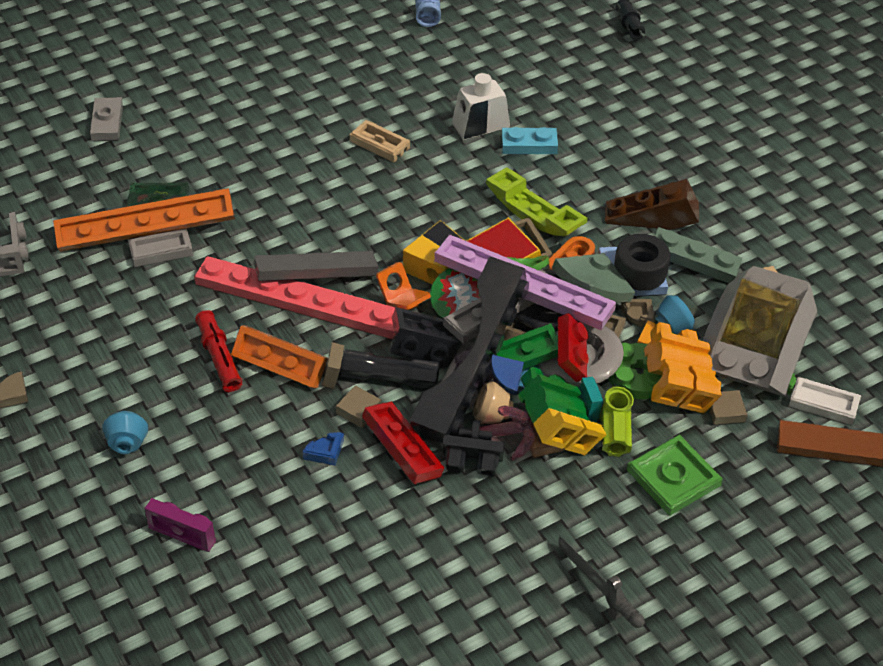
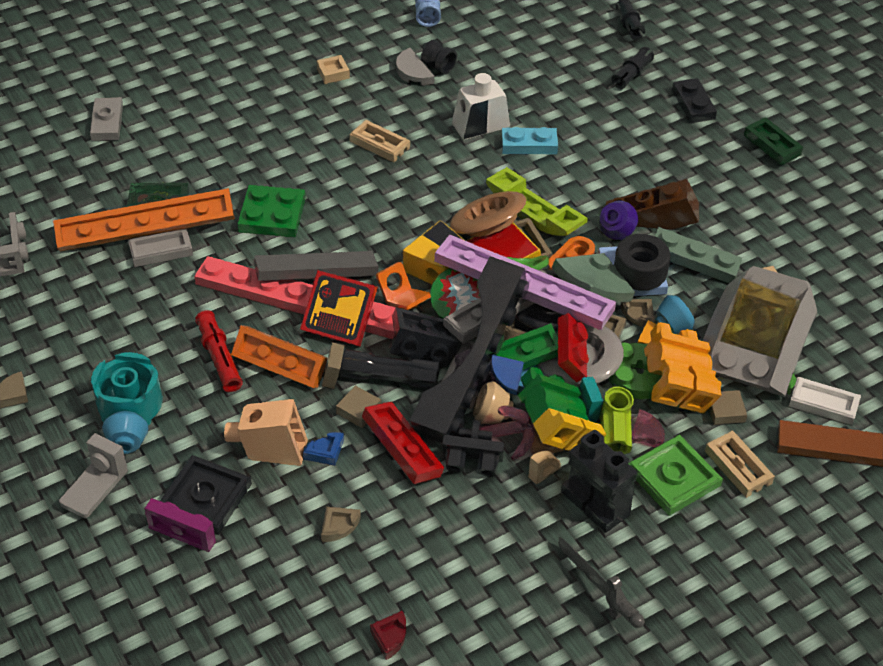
(97, 481): none -> light grey bracket
(127, 385): none -> teal brick
(208, 490): none -> black tile
(270, 432): none -> light nougat torso
(271, 211): none -> green plate
(333, 69): none -> tan tile
(338, 308): none -> tile
(339, 523): none -> dark tan tile
(390, 633): none -> dark red tile
(412, 68): none -> light grey tile
(436, 55): none -> black wheel
(488, 214): none -> medium nougat wheel
(542, 466): none -> tan tile
(600, 481): none -> black hips
(618, 220): none -> dark purple cone
(633, 67): none -> black pin
(648, 430): none -> clear pink tile
(694, 100): none -> black plate
(735, 467): none -> tan tile
(773, 141): none -> dark green plate

